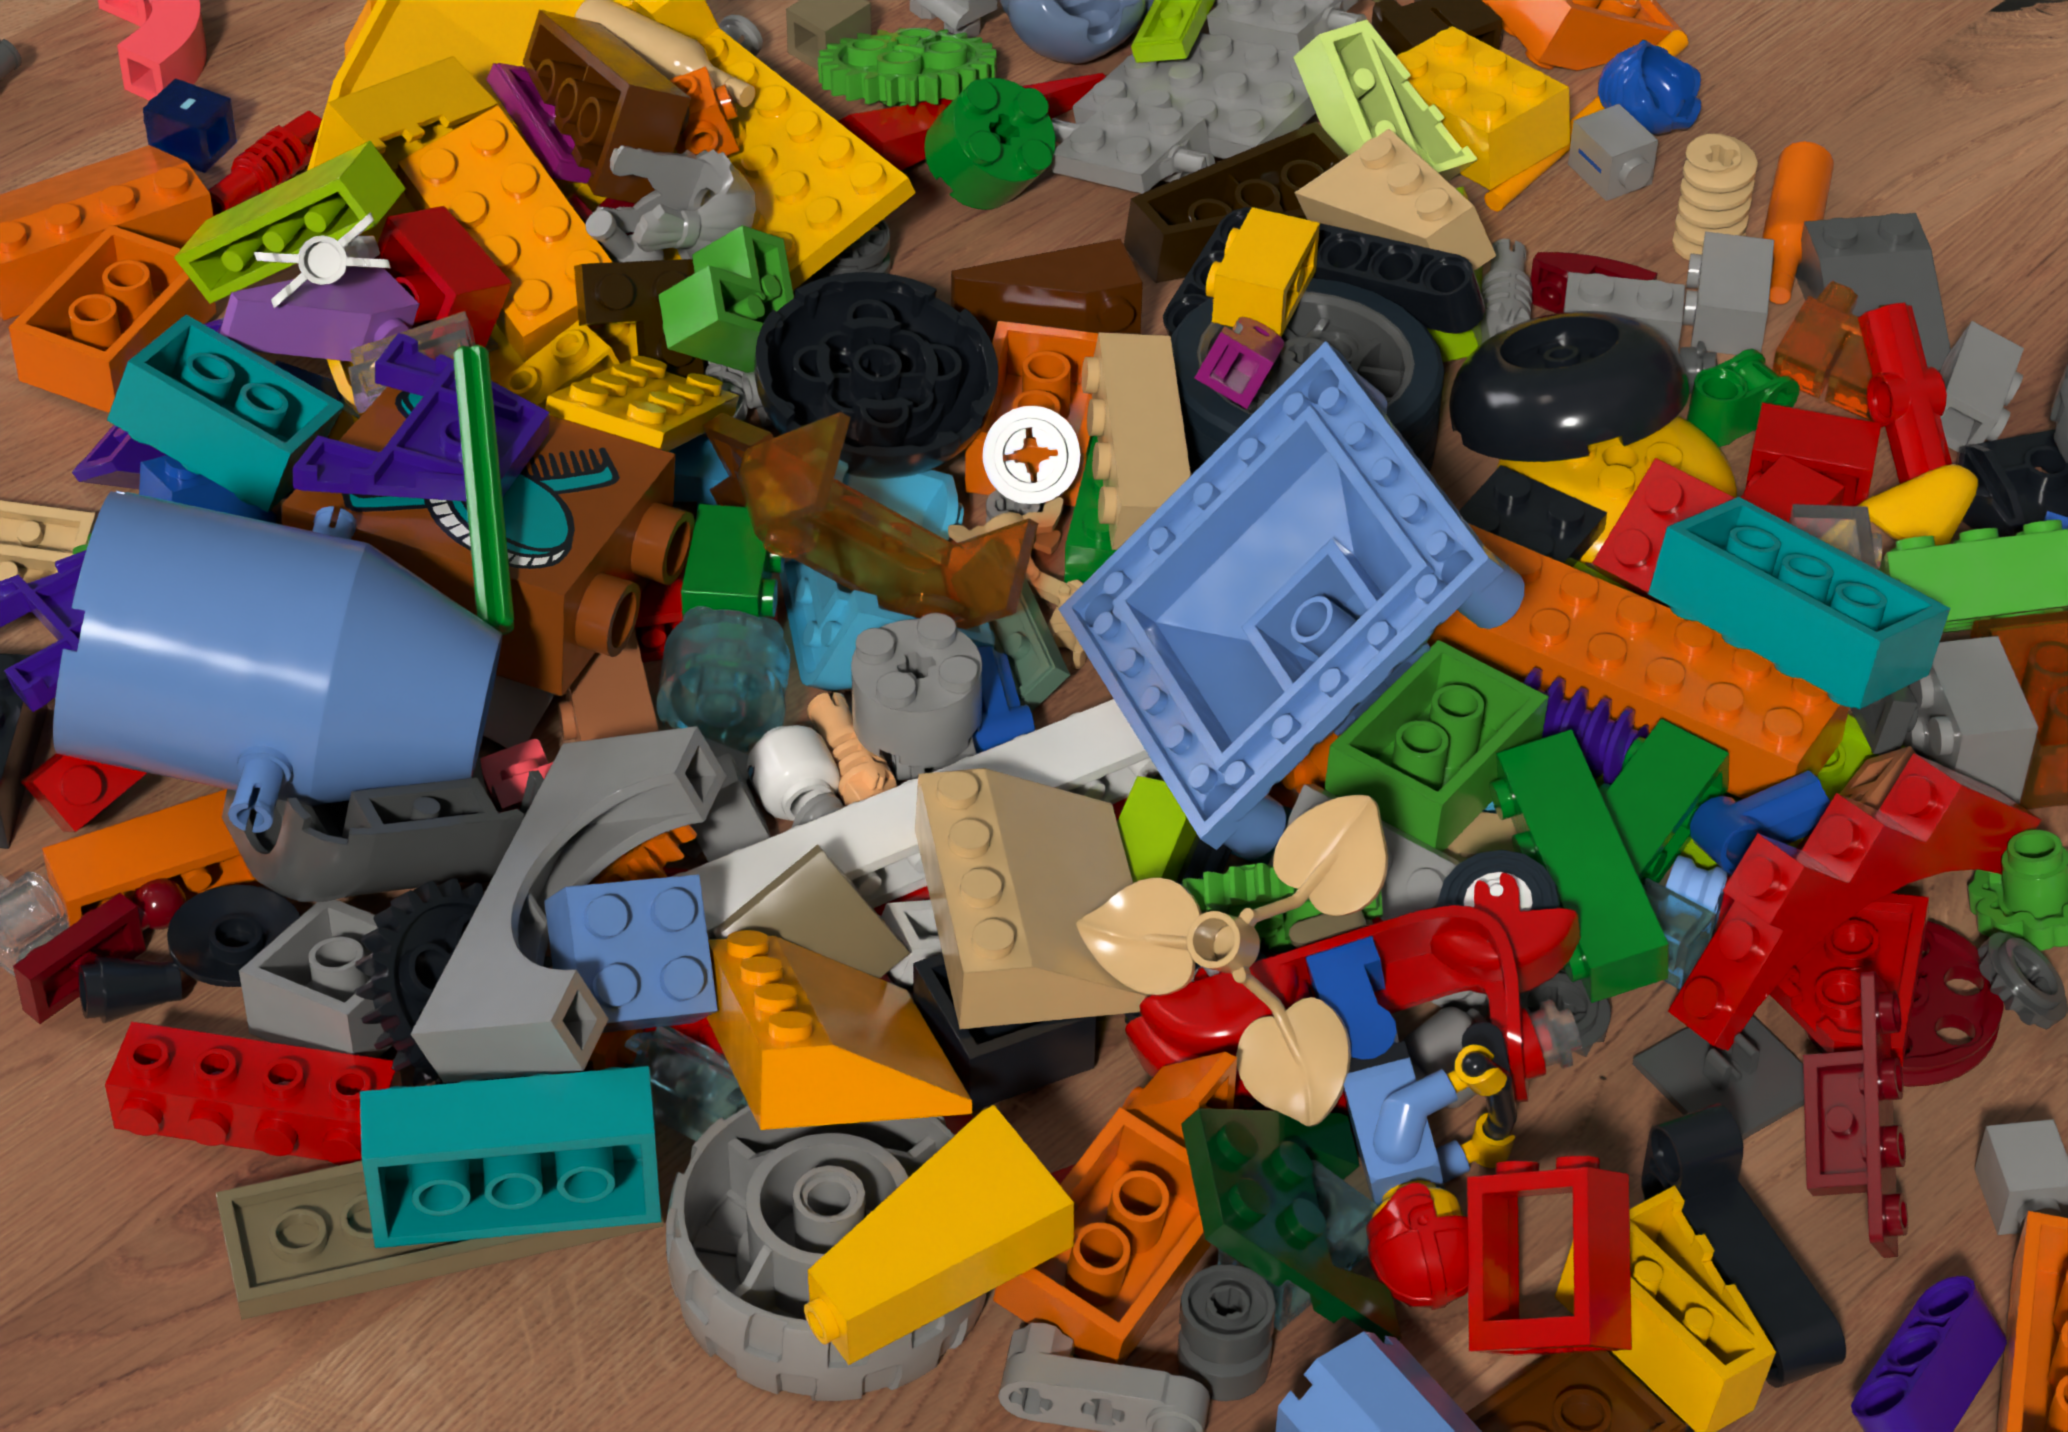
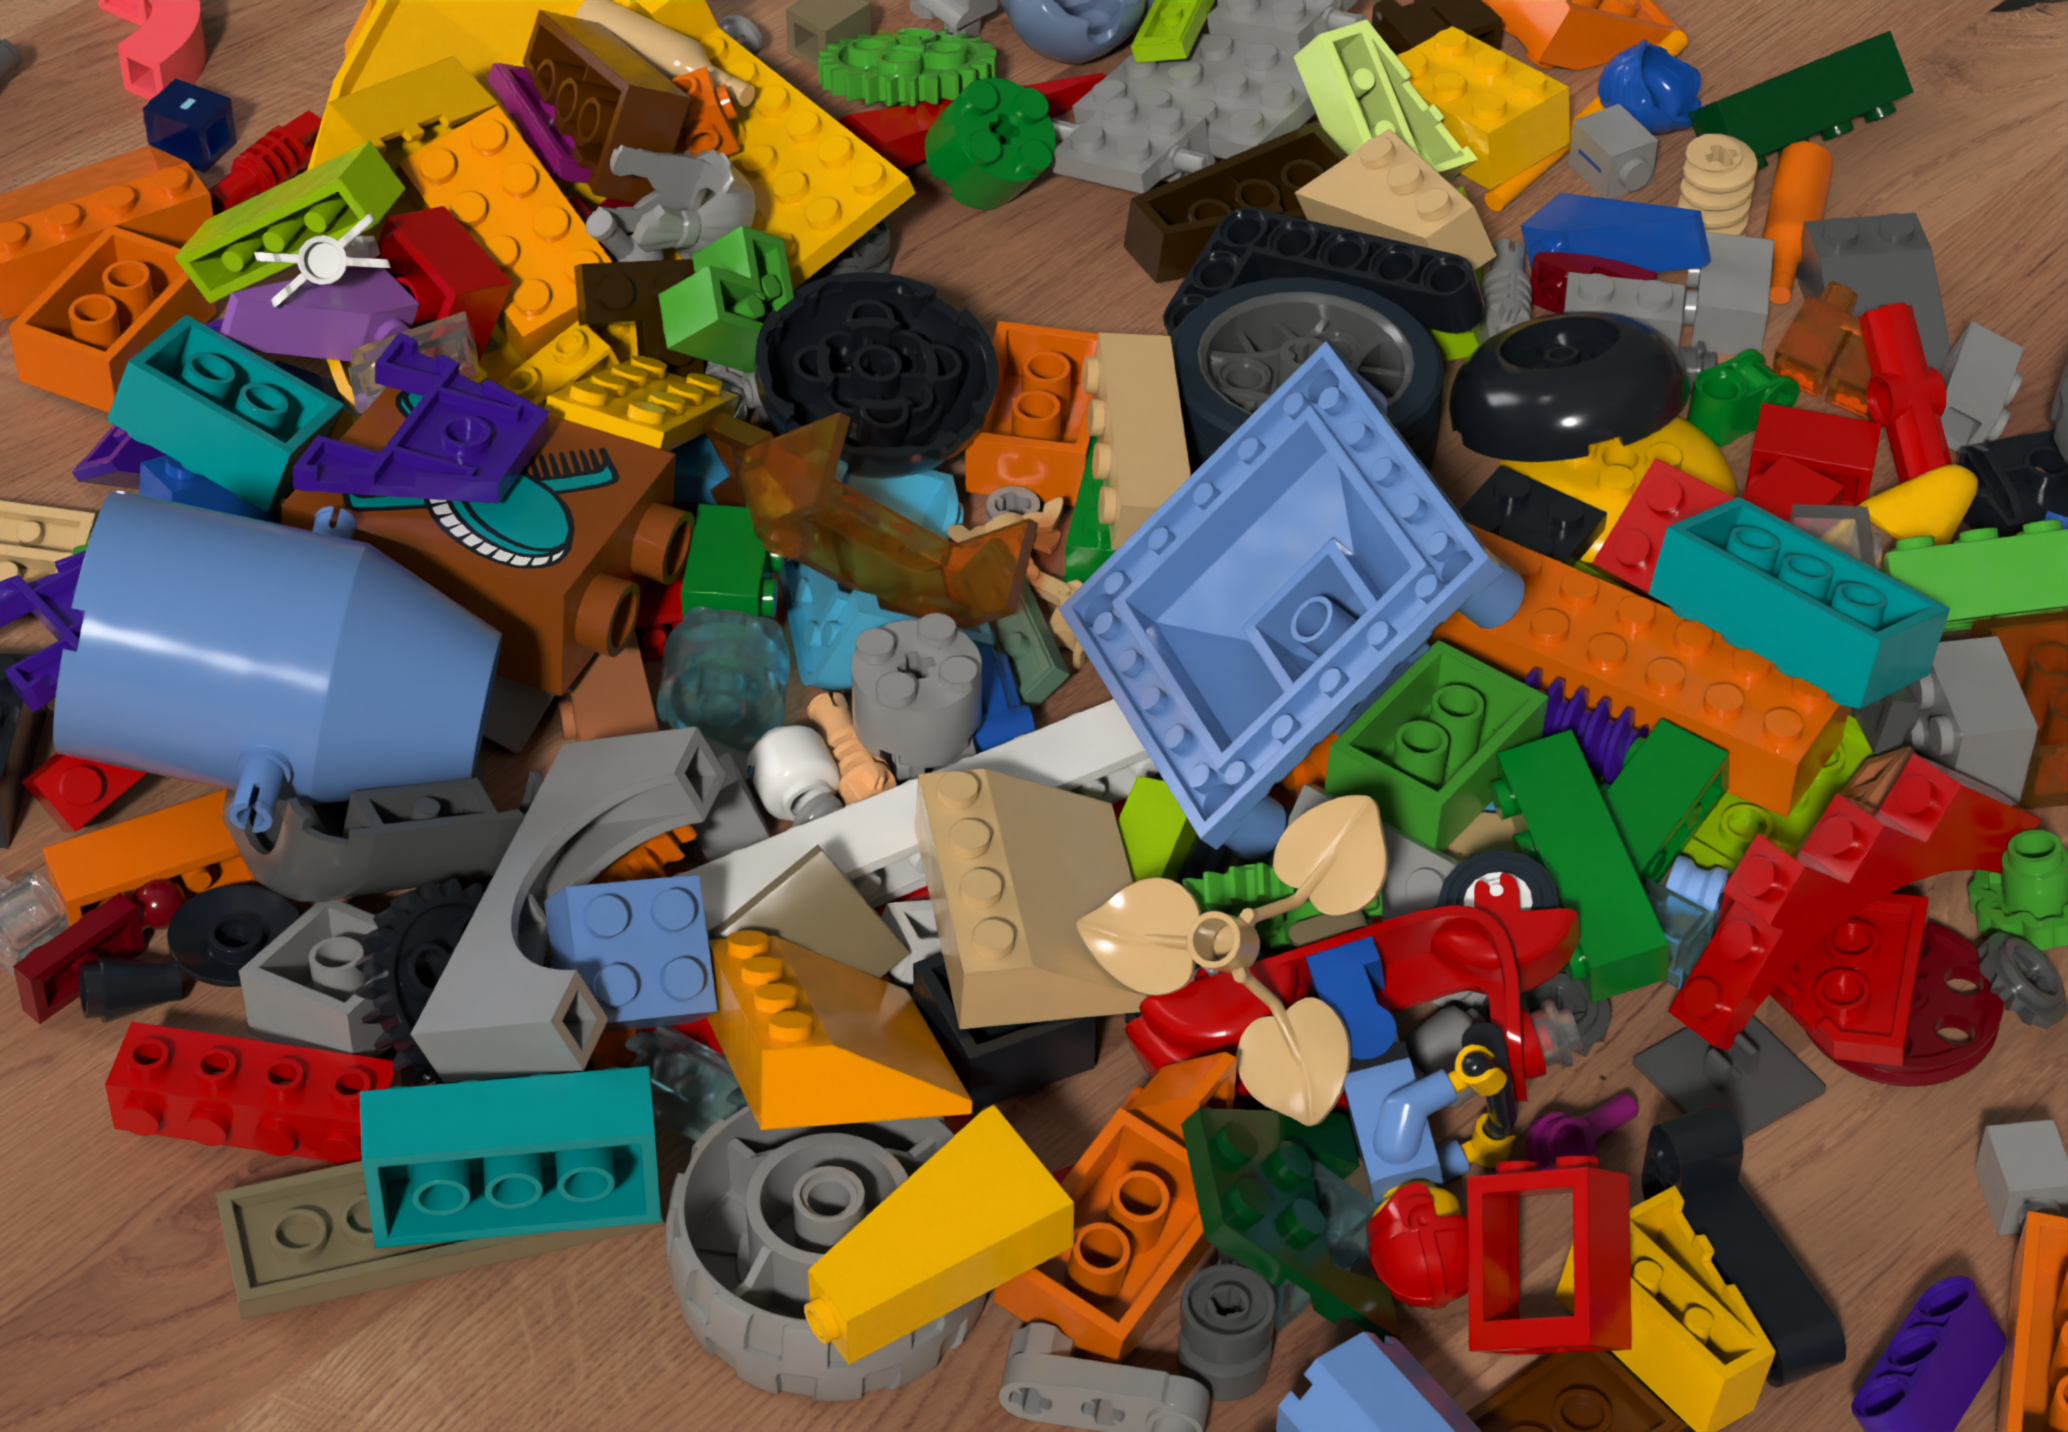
(483, 488): green axle -> none
(508, 773): coral bracket -> none
(1014, 478): gear -> none
(1067, 288): reddish brown slope -> none
(1240, 360): magenta leg -> none
(1264, 269): yellow brick -> none
(1561, 1135): none -> magenta plate
(1619, 230): none -> blue slope
(1779, 812): blue piece -> none
(1811, 99): none -> dark green brick
(1851, 1119): dark red bracket -> none

